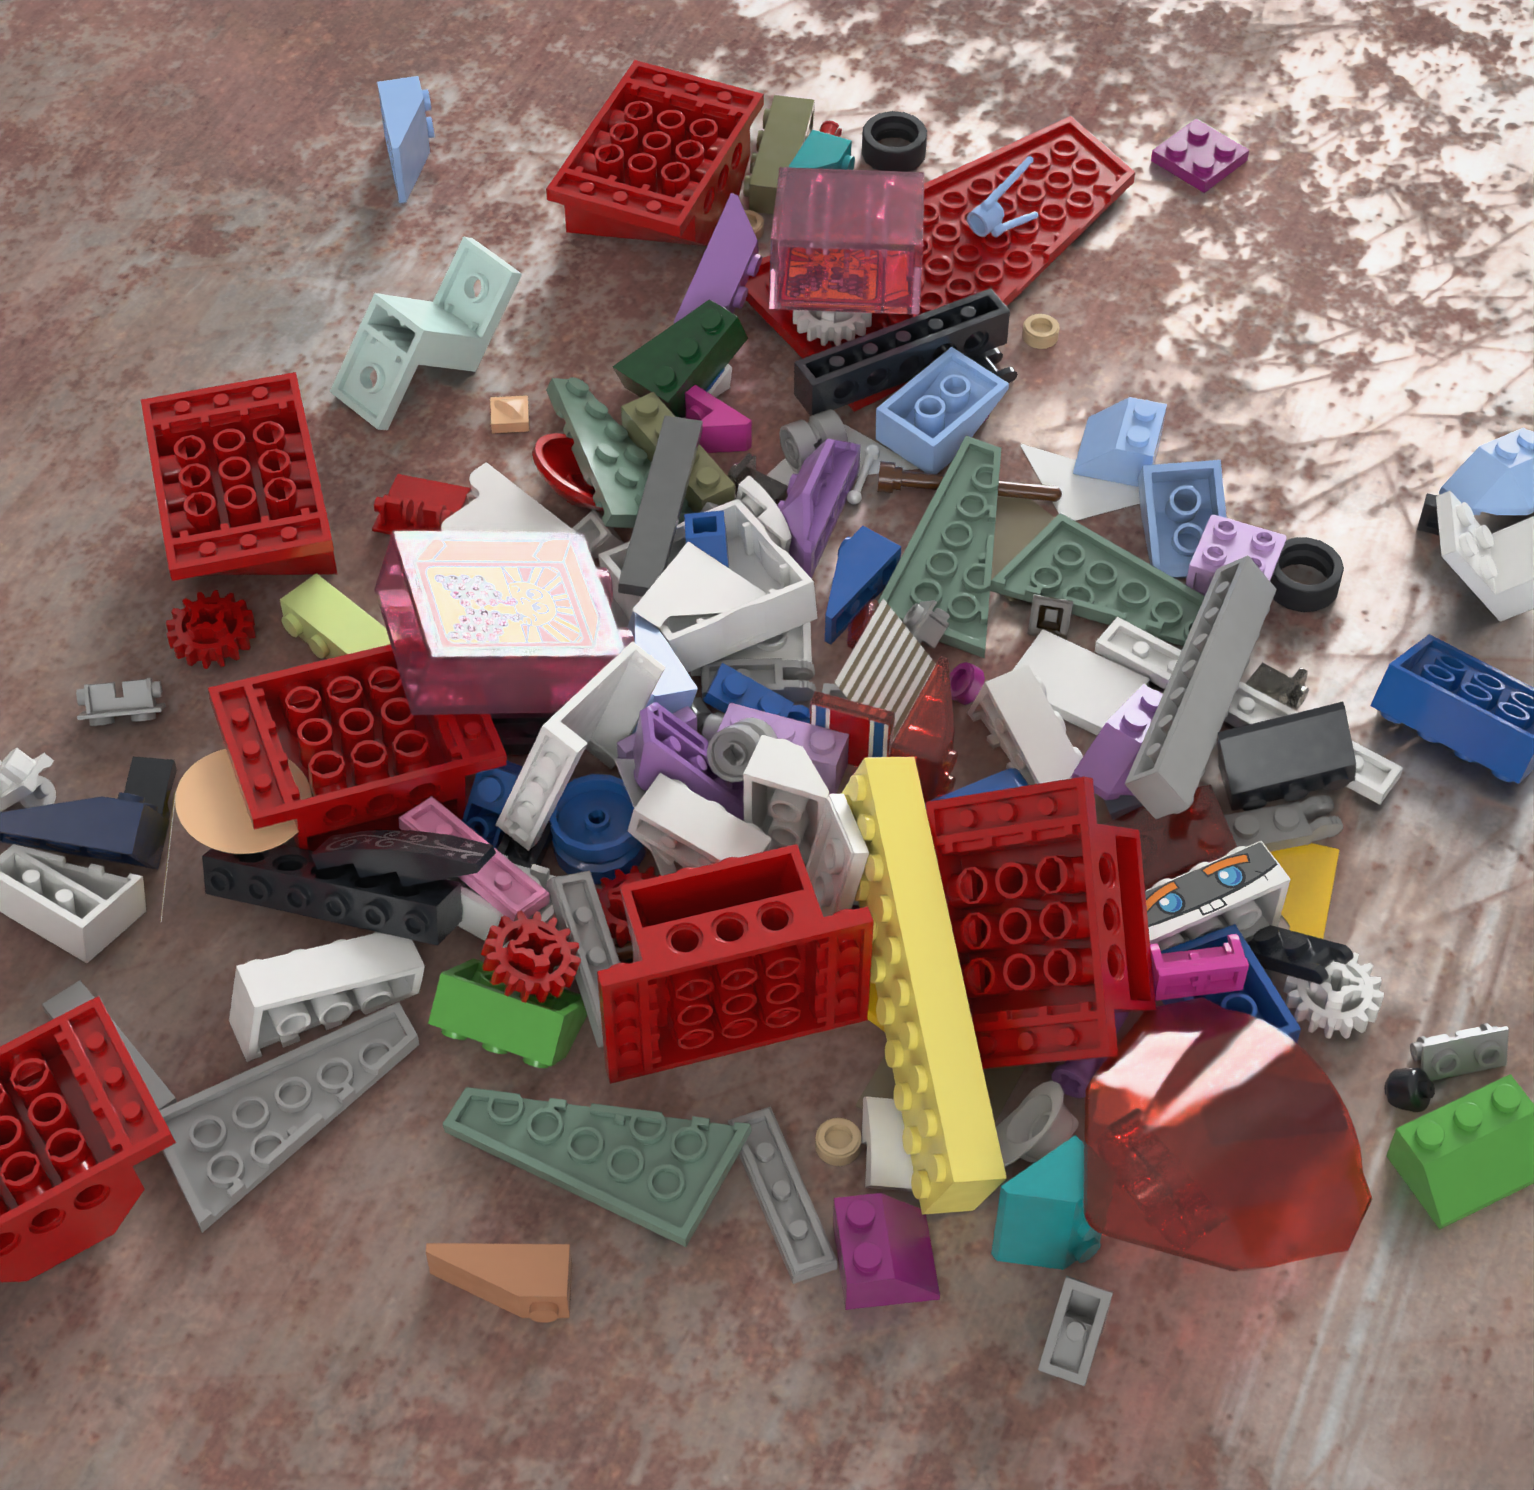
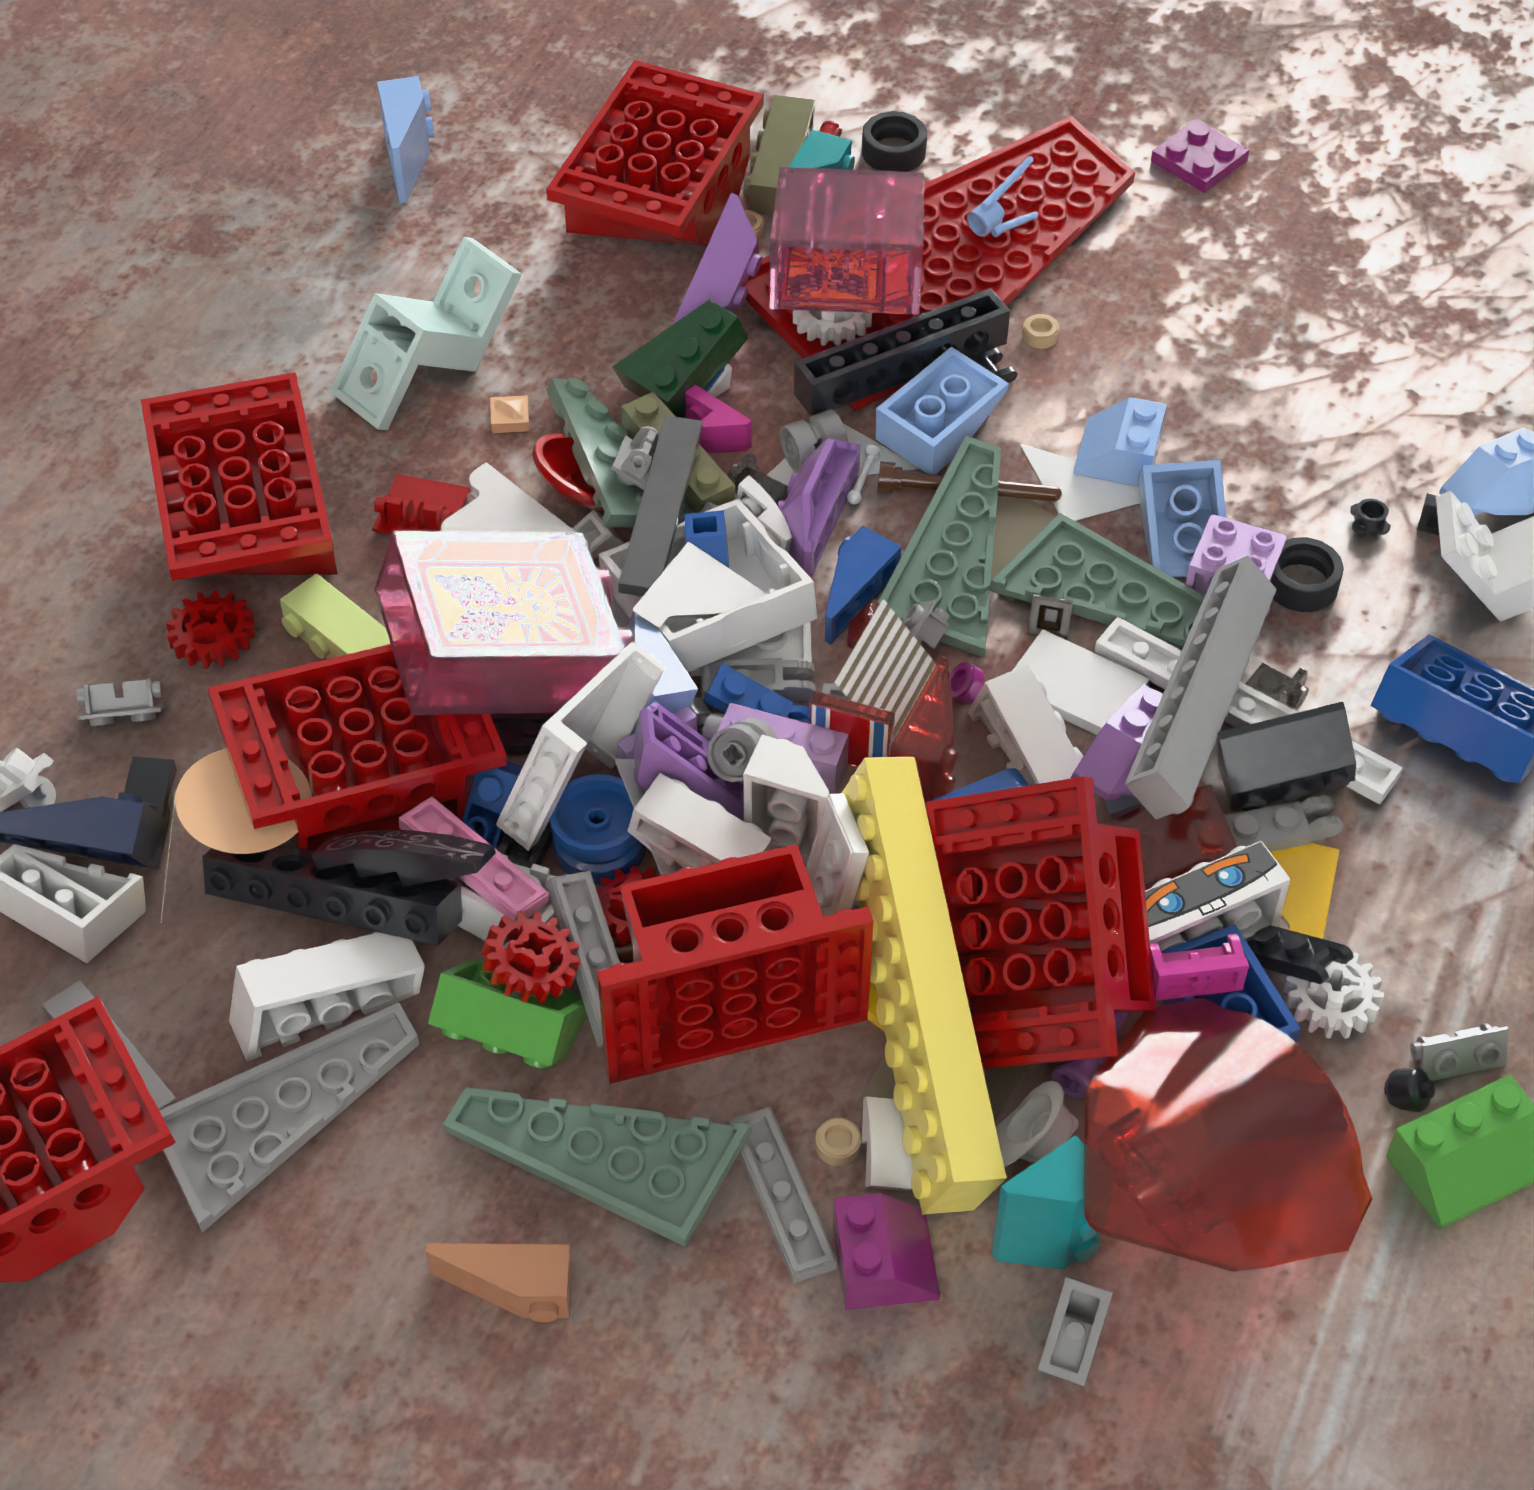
(636, 456): none -> light grey hinge
(1370, 517): none -> black plate

